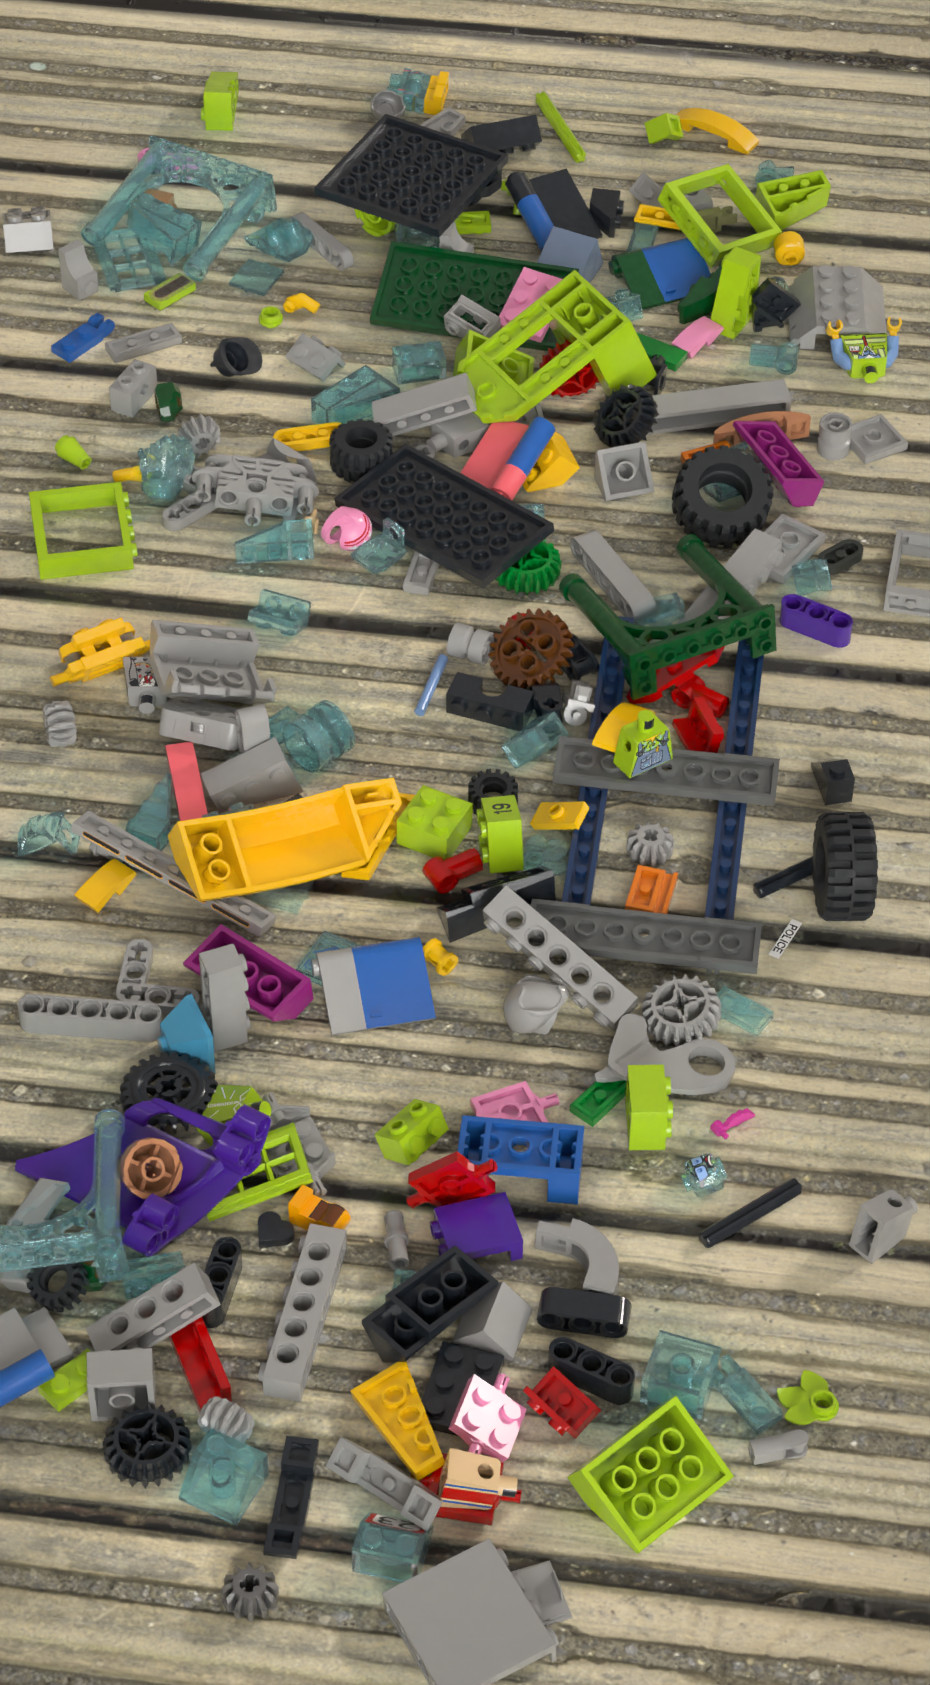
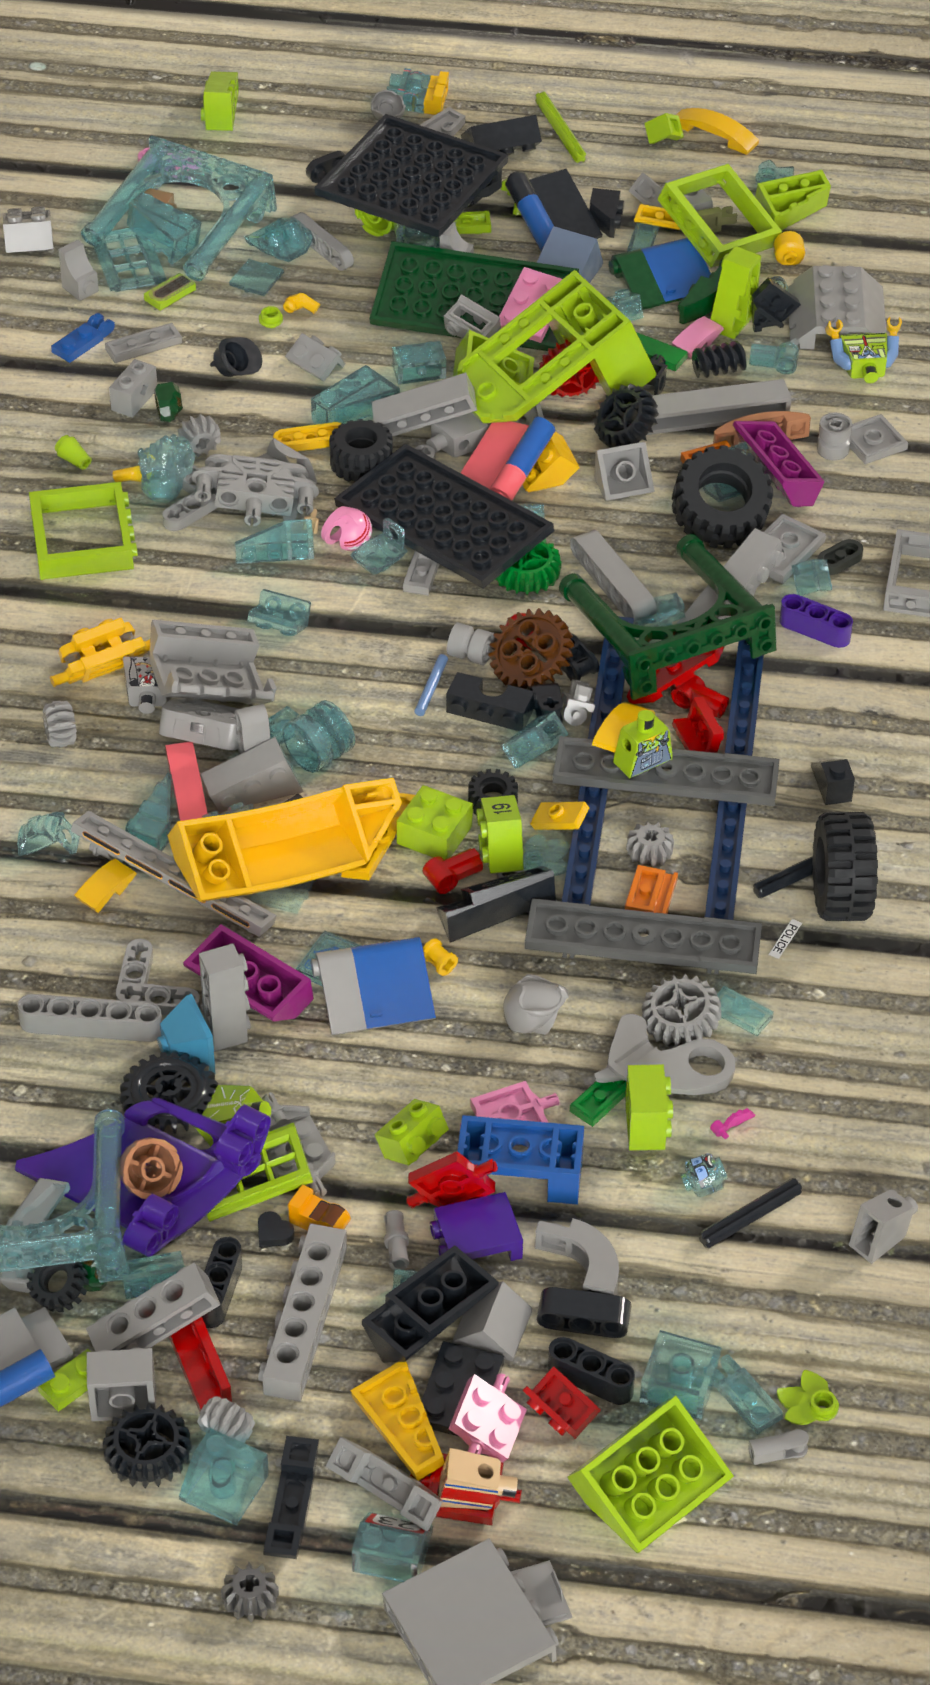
(321, 166): none -> black plate
(510, 905): light grey brick -> none
(719, 357): none -> black piece

